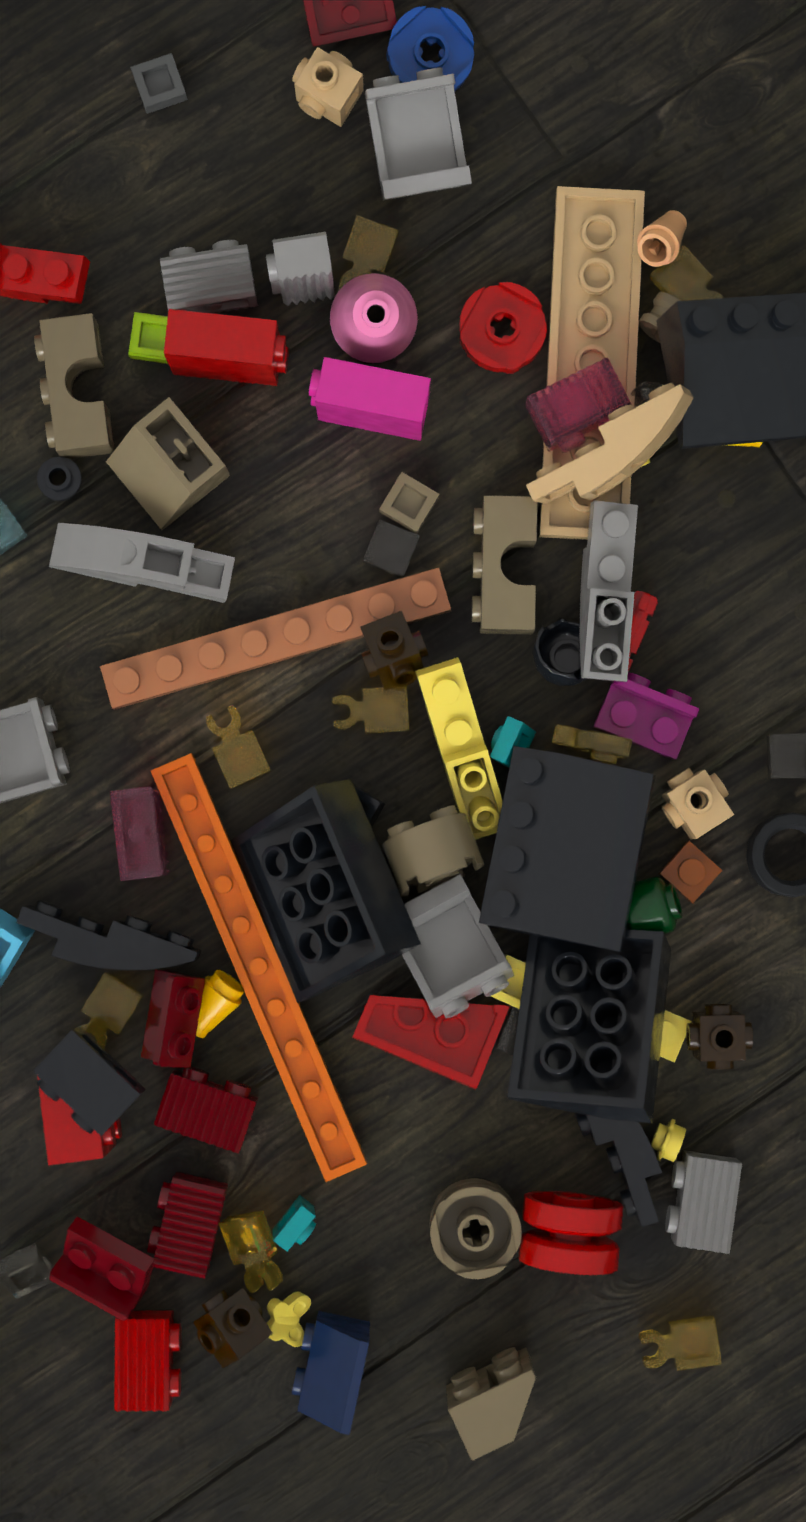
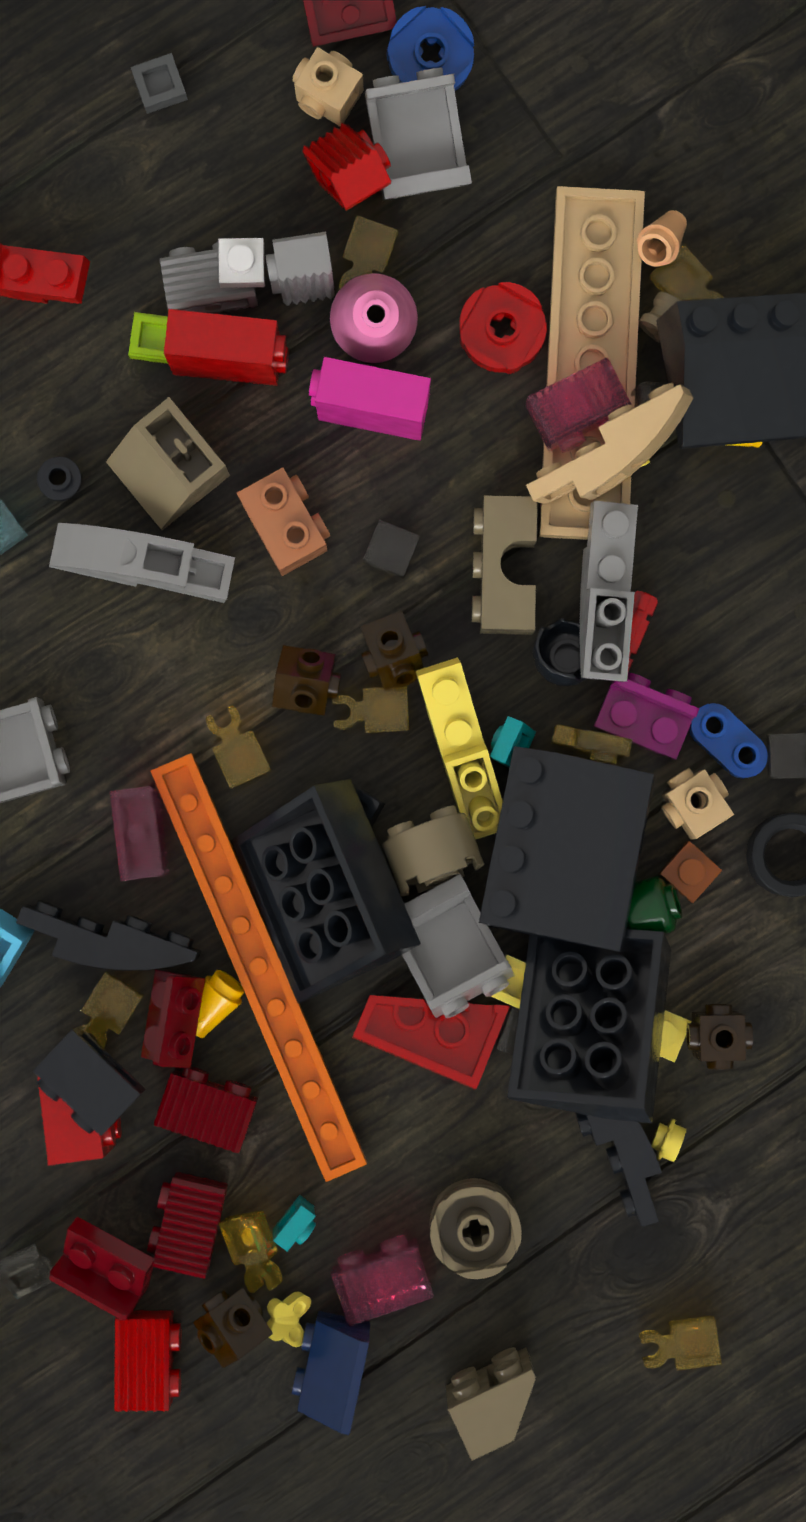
(69, 348): dark tan arch -> none
(241, 262): none -> white plate
(271, 639): nougat plate -> none
(283, 520): none -> nougat brick
(305, 680): none -> dark brown brick
(348, 165): none -> red brick
(381, 1280): none -> clear pink brick
(409, 503): dark tan plate -> none
(570, 1232): red wheel -> none
(704, 1201): light grey brick -> none
(728, 741): none -> blue plate

